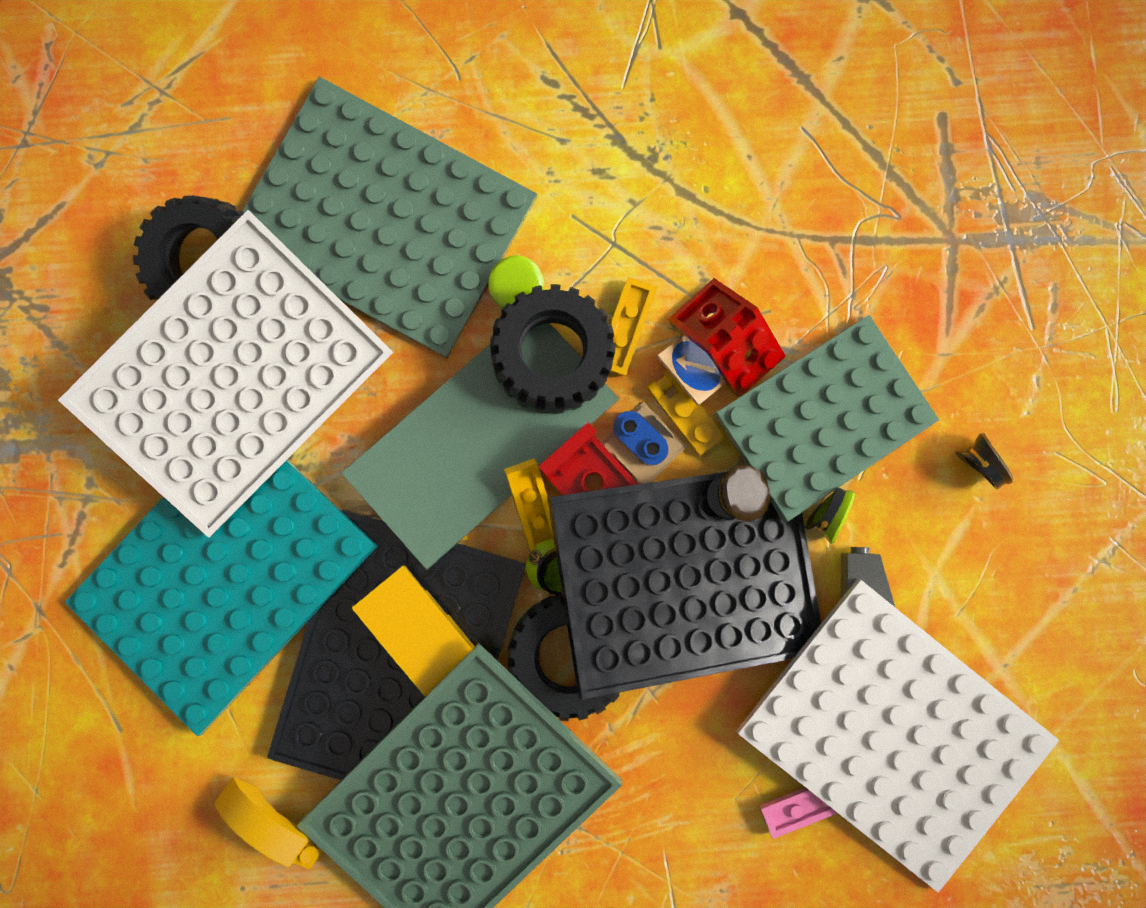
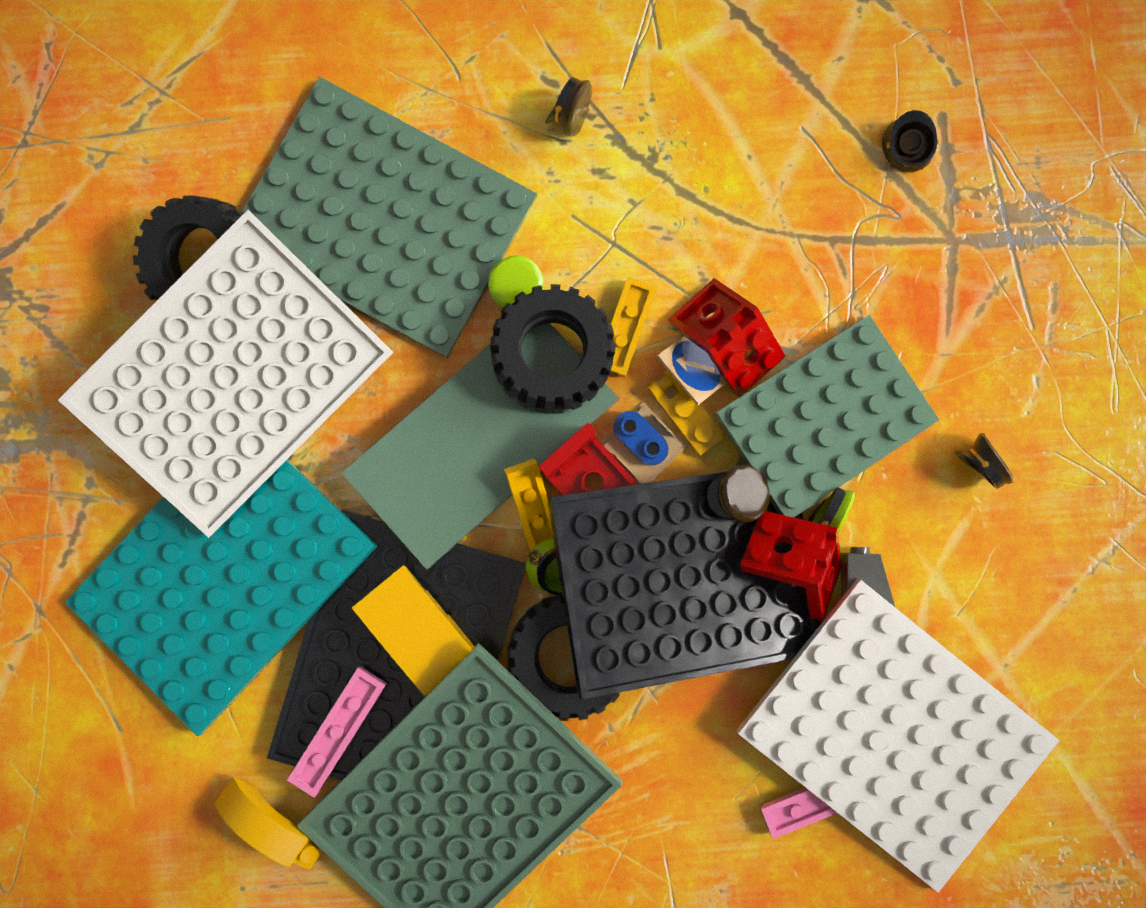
(337, 732): none -> bright pink plate
(572, 106): none -> piece
(810, 563): none -> red bracket
(910, 141): none -> dark brown piece

